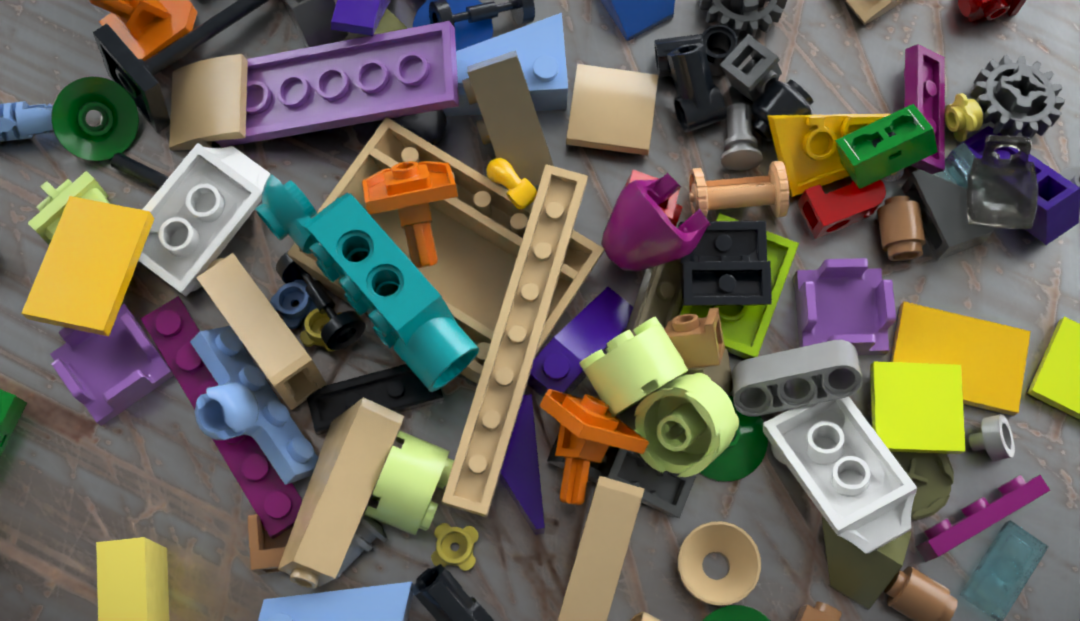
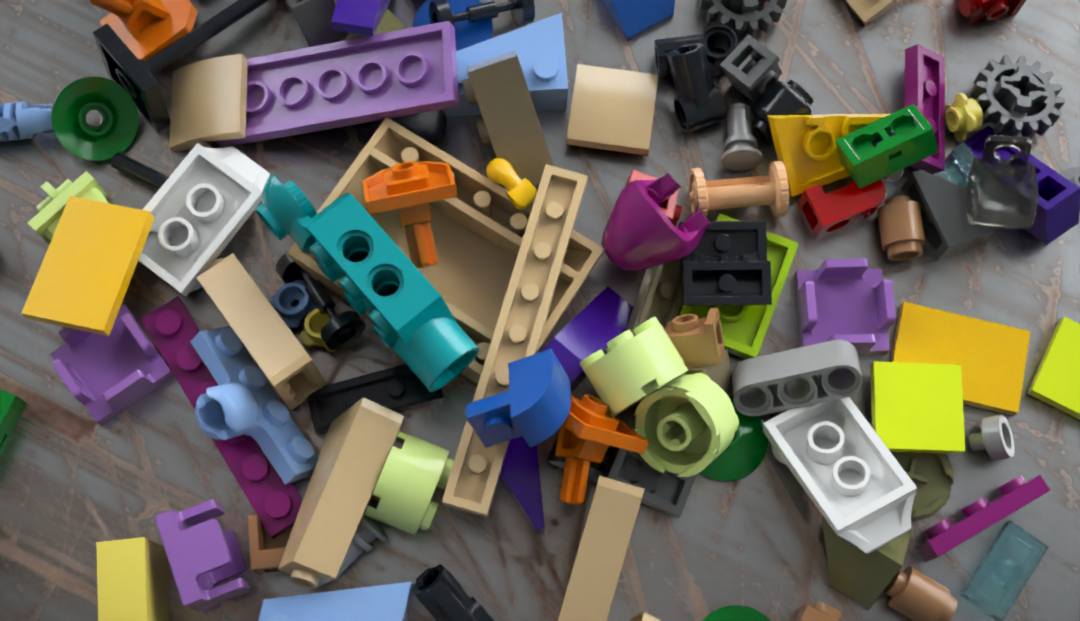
(202, 555): none -> medium lavender panel
(446, 537): light yellow plate -> none
(530, 408): none -> blue brick
(735, 547): tan piece -> none

